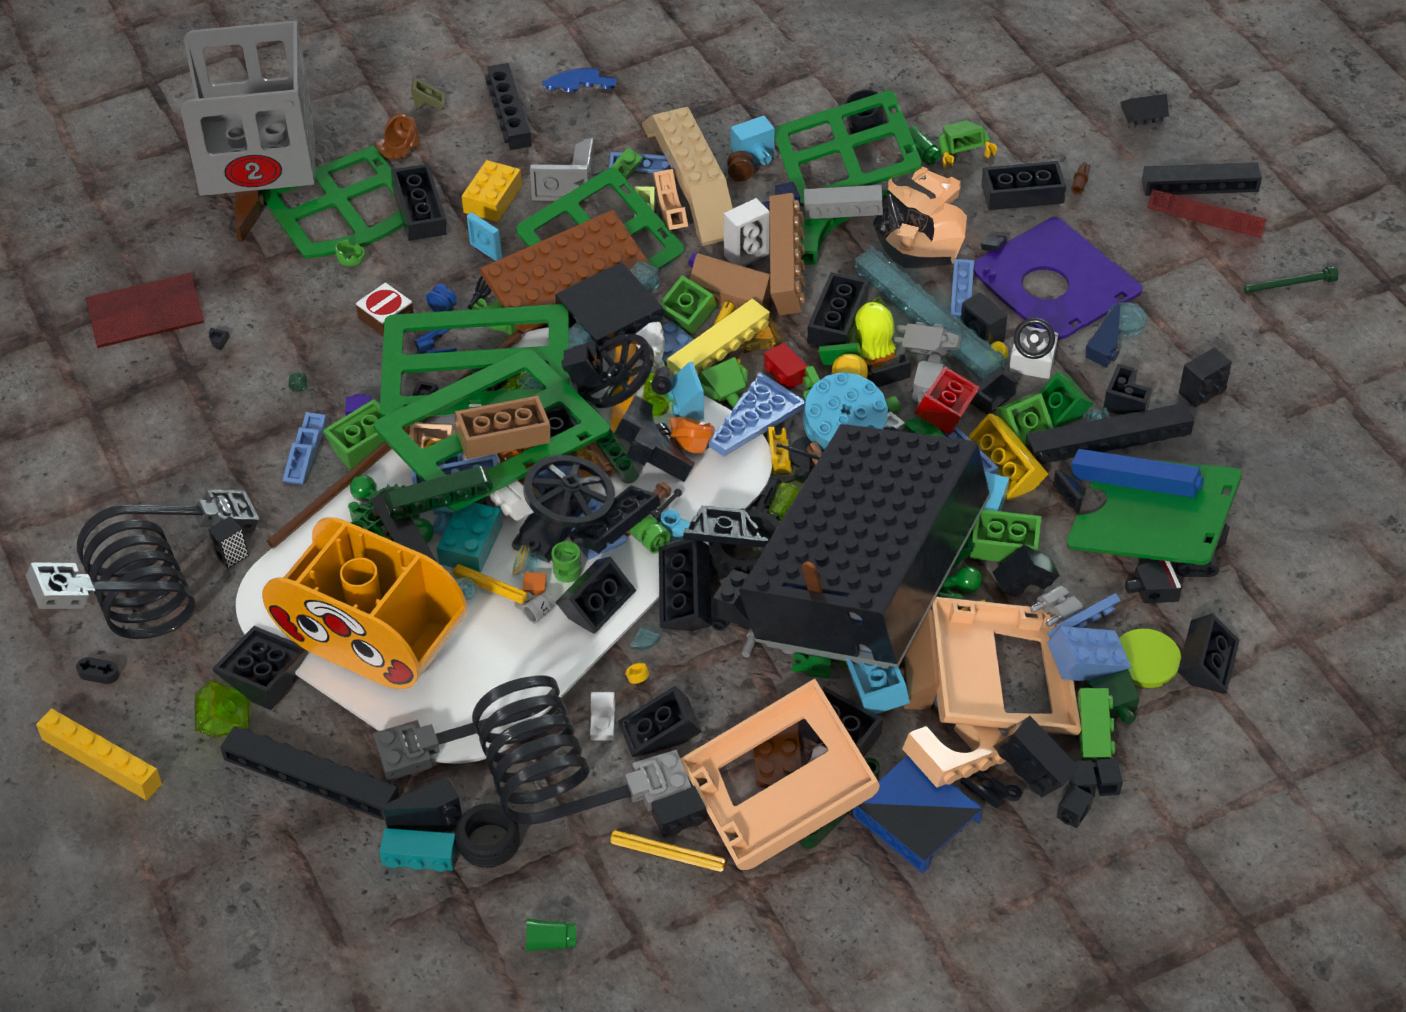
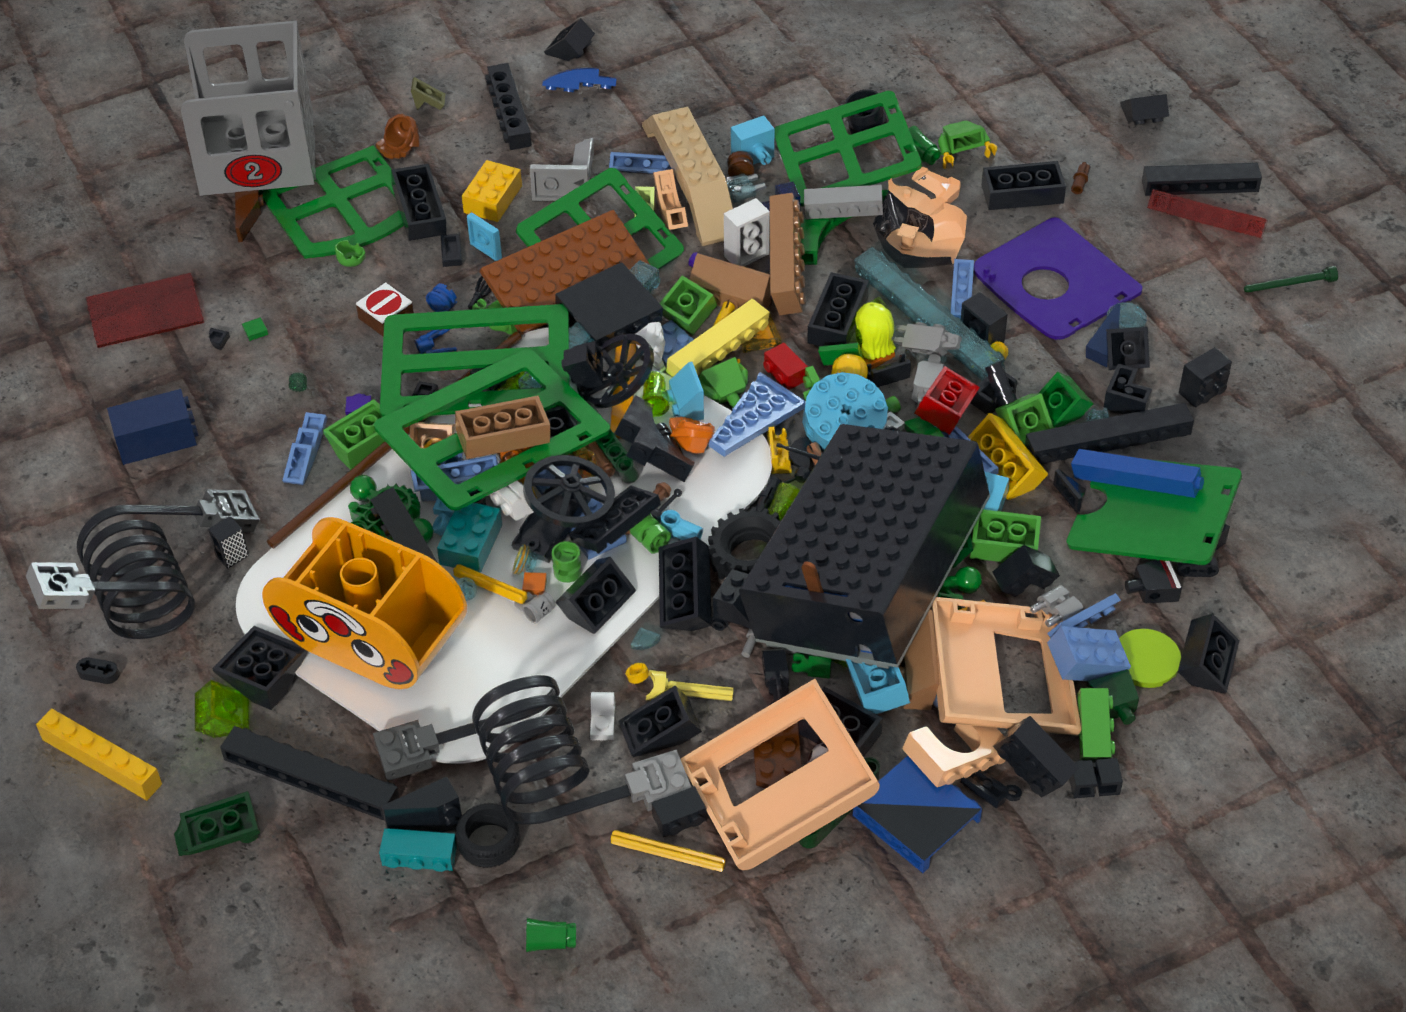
(153, 426): none -> dark blue brick
(217, 825): none -> dark green slope
(254, 329): none -> green tile
(438, 492): dark green beam -> none
(451, 250): none -> black tile
(571, 41): none -> black slope
(627, 162): bright green hinge -> none
(661, 685): none -> light yellow piece
(662, 380): black brick -> none
(724, 526): black wing -> none
(741, 186): none -> clear light blue piece
(776, 673): none -> black beam
(993, 242): black tile -> none
(1000, 384): none -> black axle
(1033, 349): piece -> none
(1074, 806): black brick -> none
(1128, 347): none -> black slope

